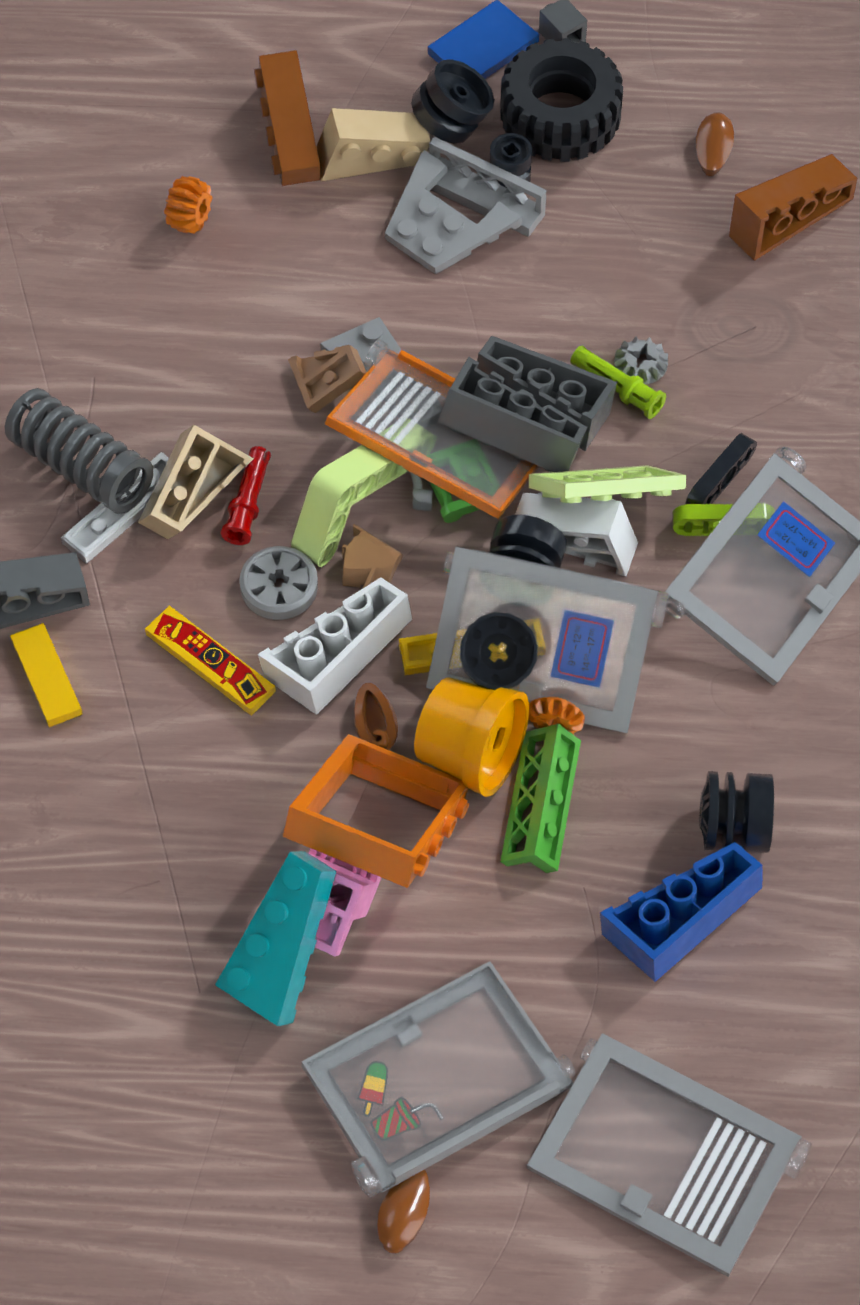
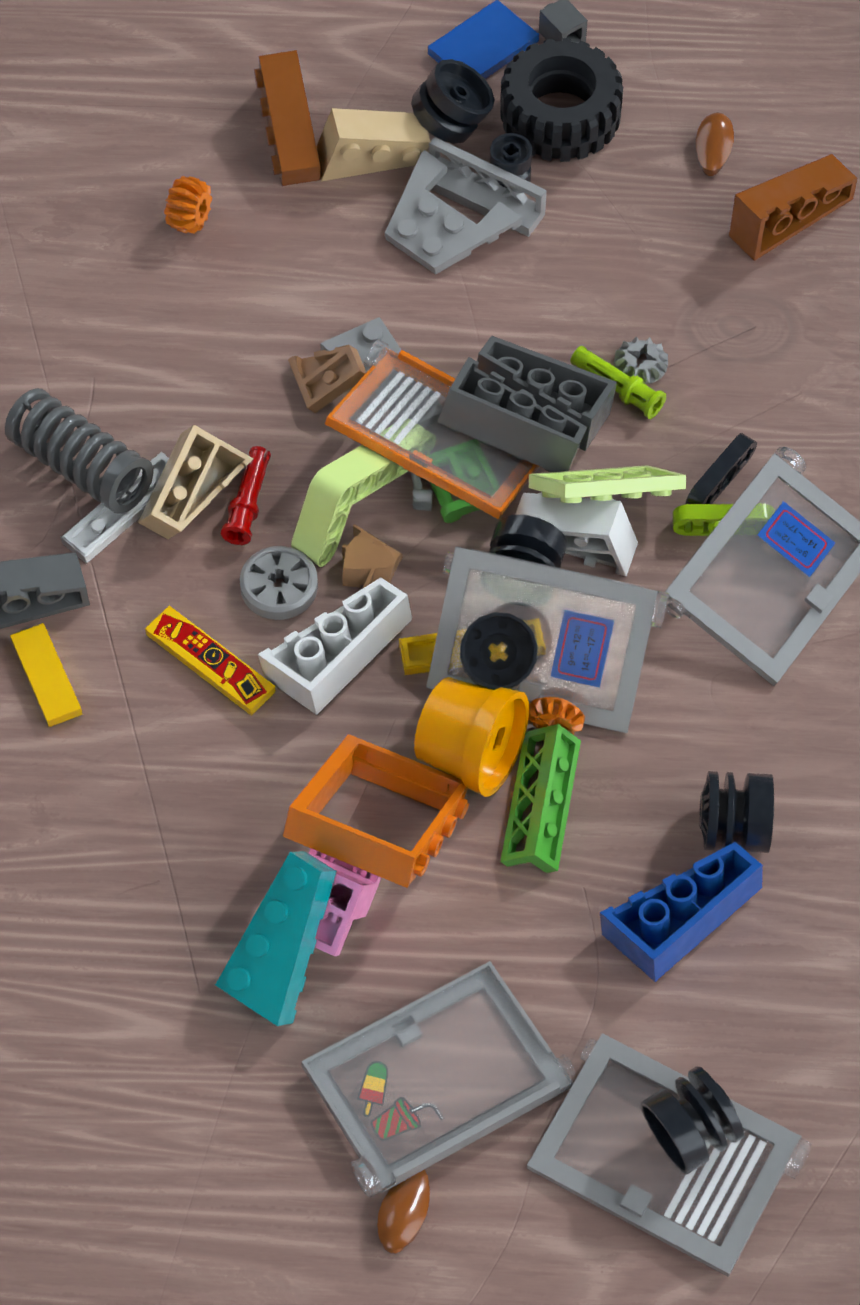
(375, 717): dark orange arm -> none
(698, 1116): none -> black wheel

